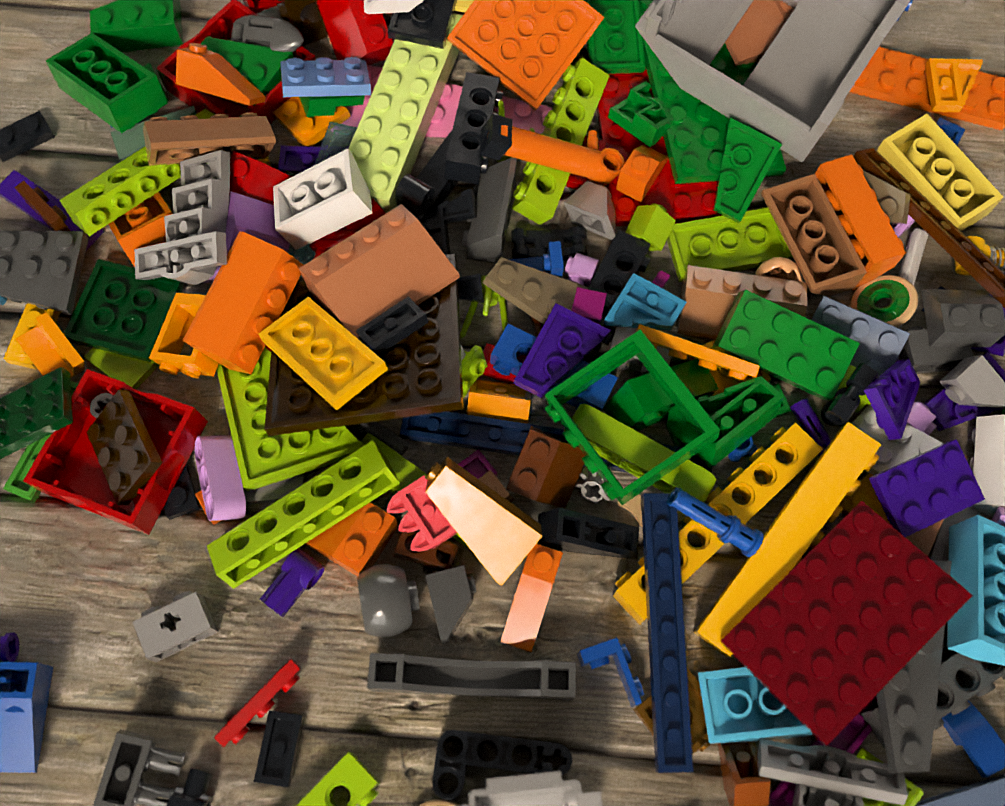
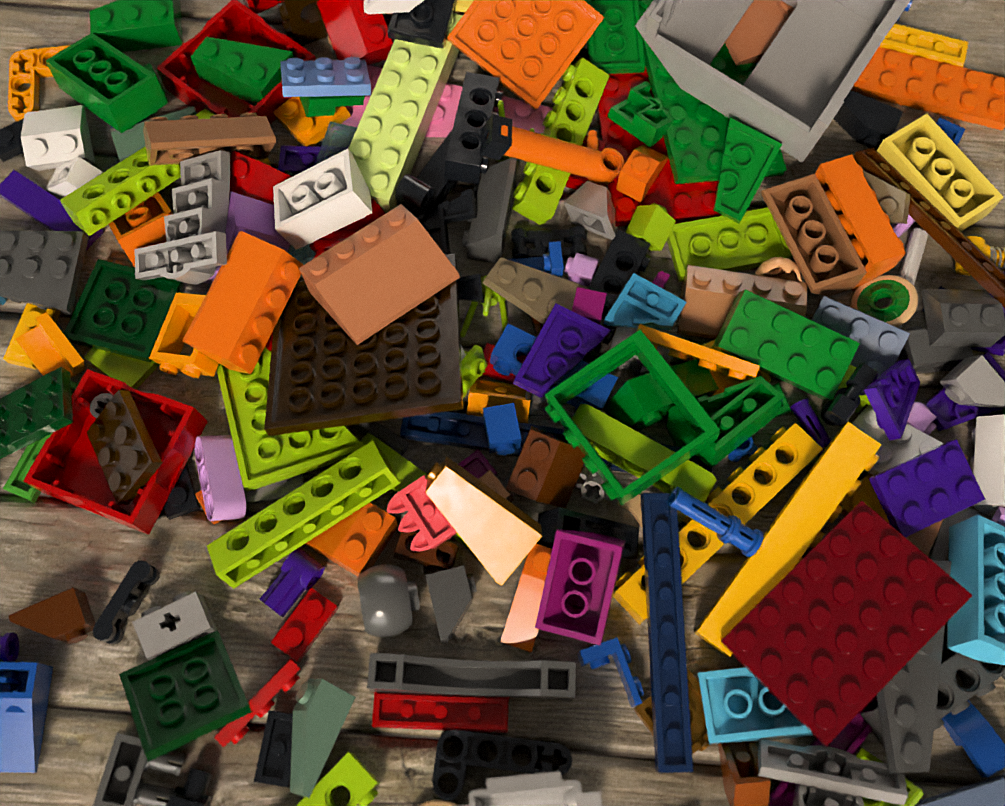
(35, 69): none -> light orange beam
(38, 202): reddish brown plate -> none
(56, 137): none -> white slope
(61, 617): none -> reddish brown slope
(71, 177): none -> white slope
(125, 602): none -> black plate
(183, 695): none -> dark green plate
(214, 75): orange slope -> none
(267, 32): dark grey piece -> none
(304, 625): none -> red plate
(315, 727): none -> sand green slope
(323, 352): yellow plate -> none
(392, 326): black plate -> none
(440, 712): none -> red tile
(502, 429): none -> blue brick
(580, 585): none -> magenta slope
(867, 119): none -> black slope
(926, 45): none -> yellow plate
(950, 82): light orange wing -> none

